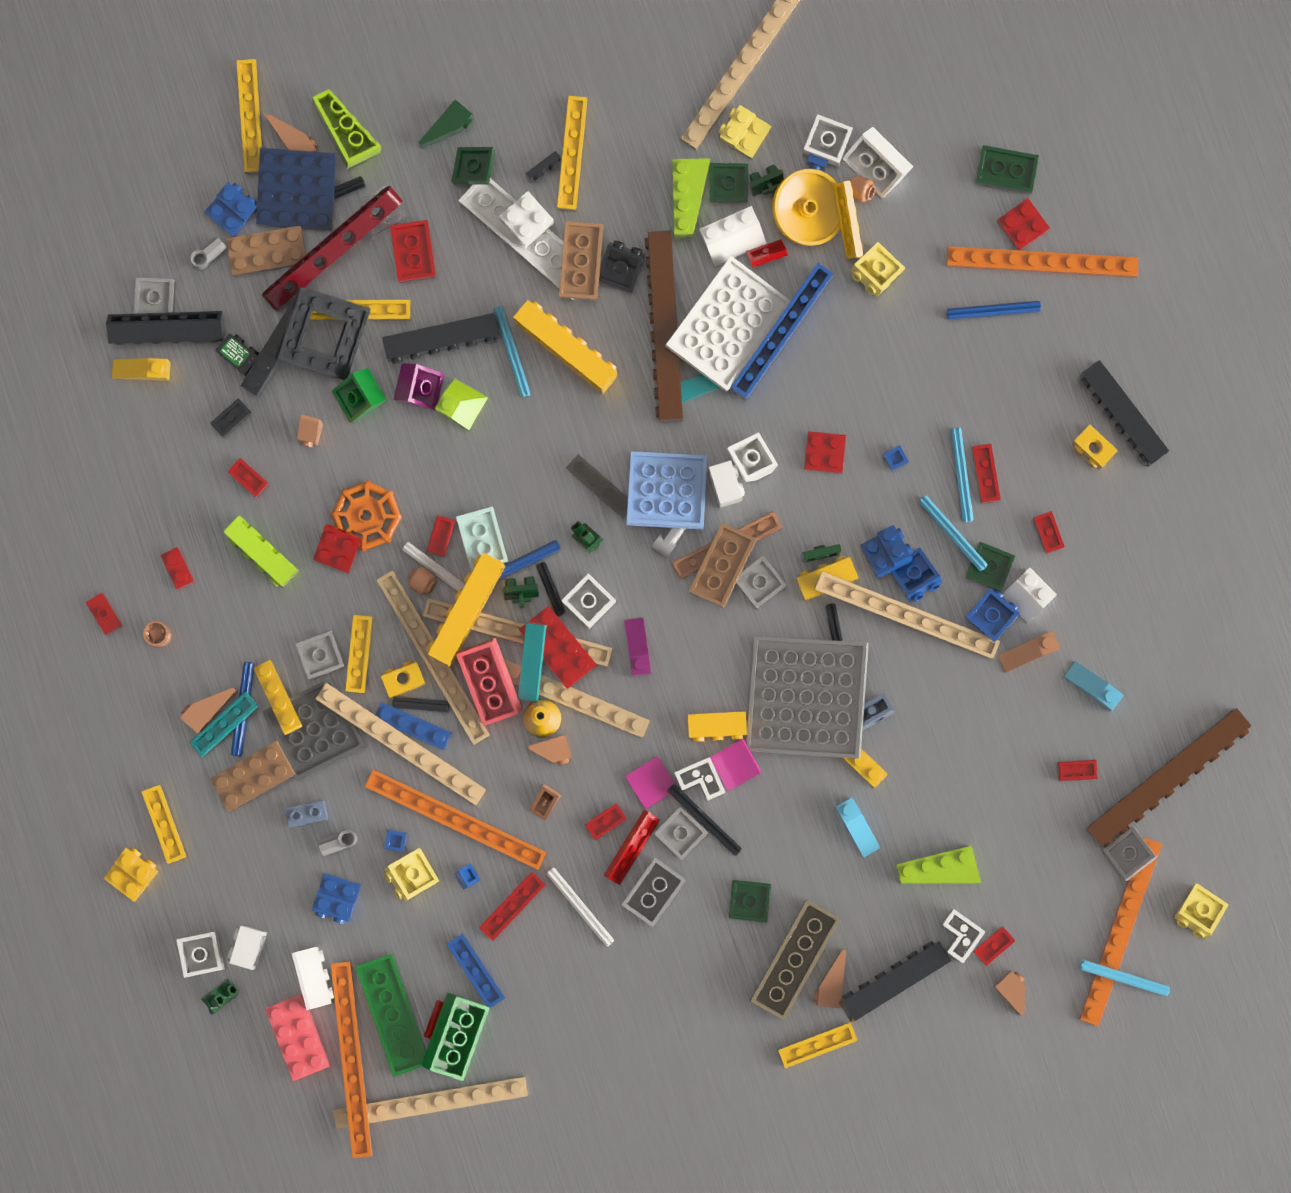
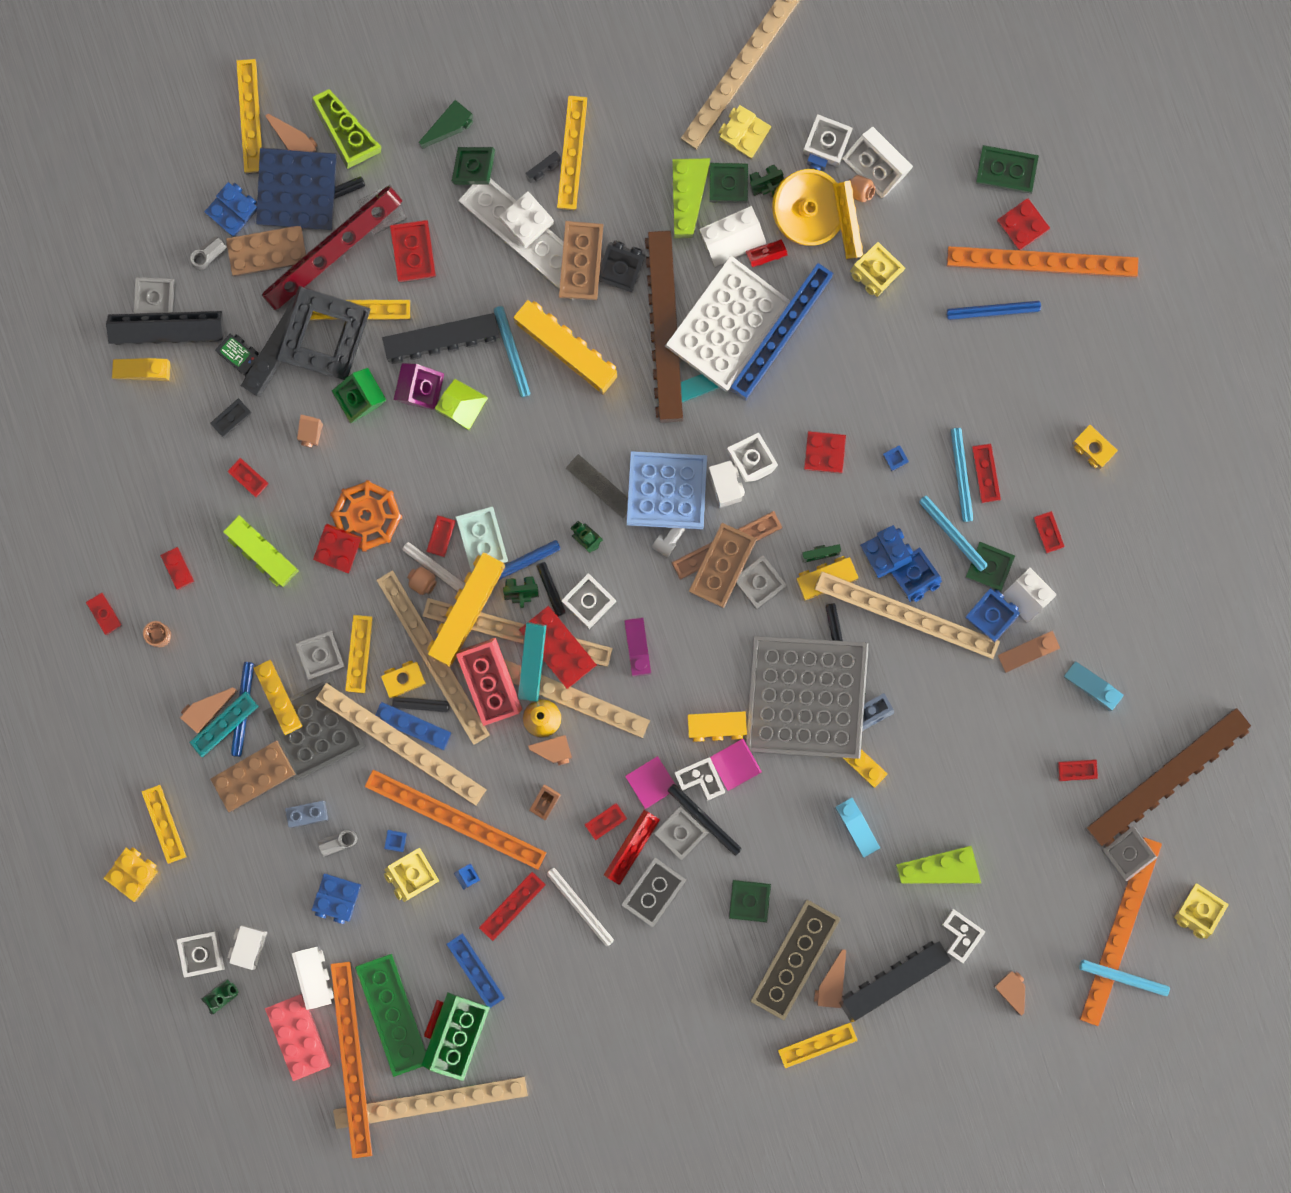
(994, 946): red plate -> none
(1124, 413): black brick -> none

